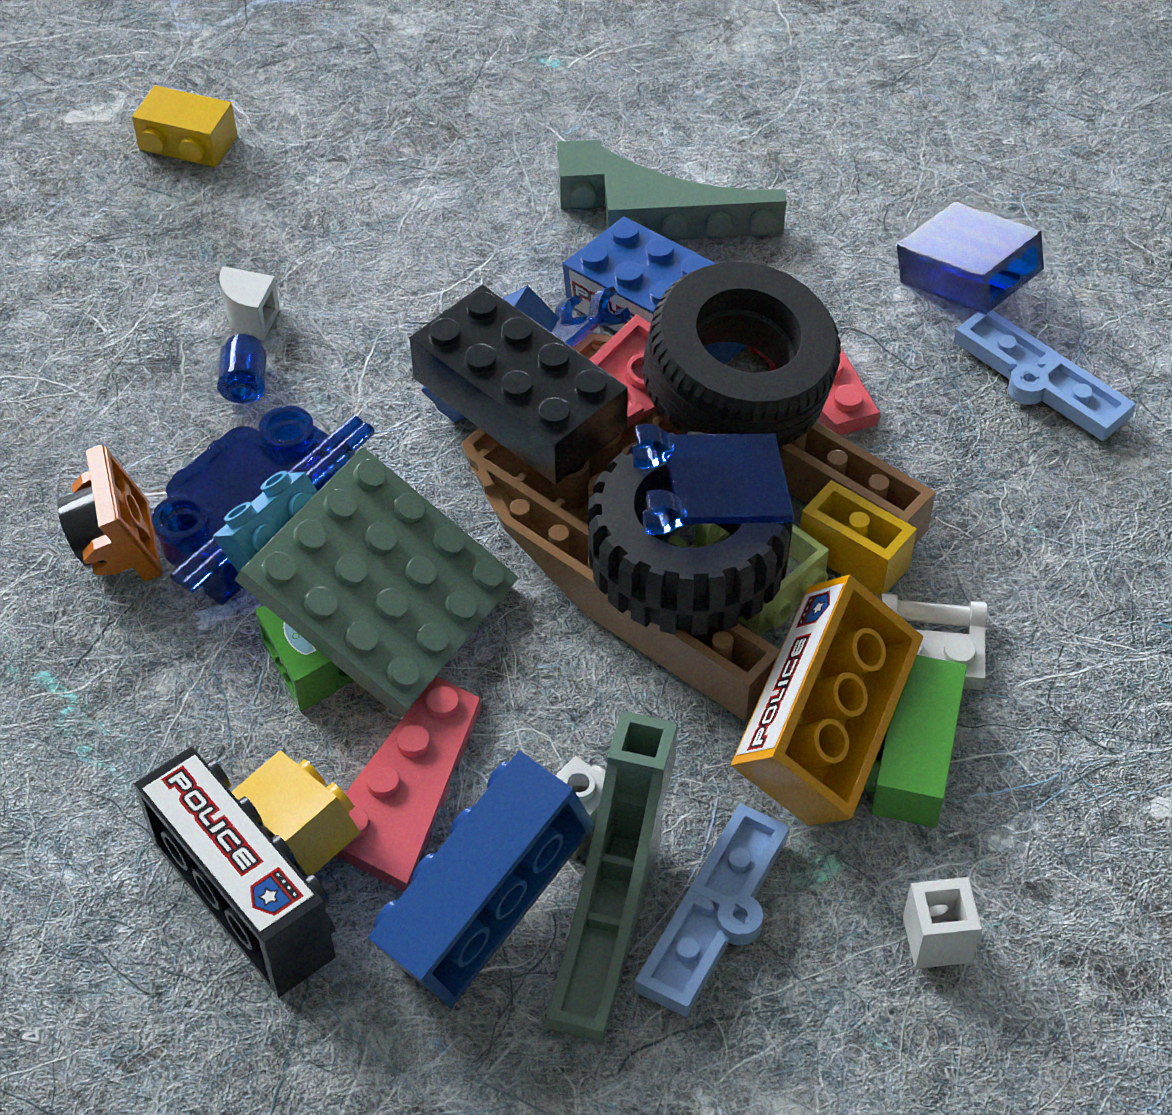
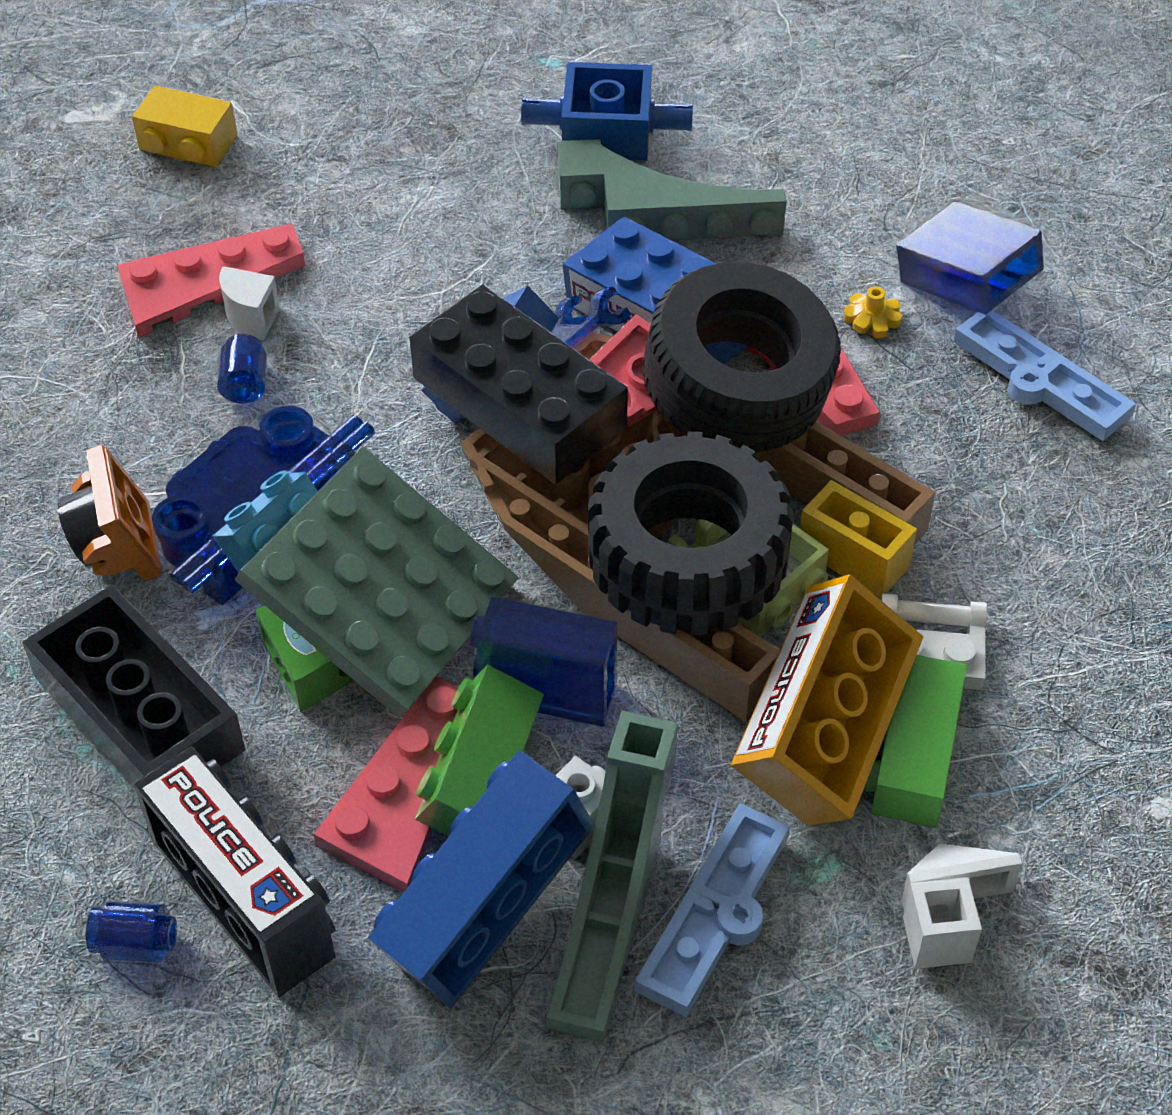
(130, 688): none -> black brick
(131, 931): none -> clear blue brick
(190, 276): none -> coral wing
(300, 810): yellow brick -> none
(487, 730): none -> bright green brick
(553, 652): none -> clear blue brick
(608, 105): none -> blue brick
(712, 479): clear blue flag -> none
(873, 312): none -> yellow plant
(988, 870): none -> white slope

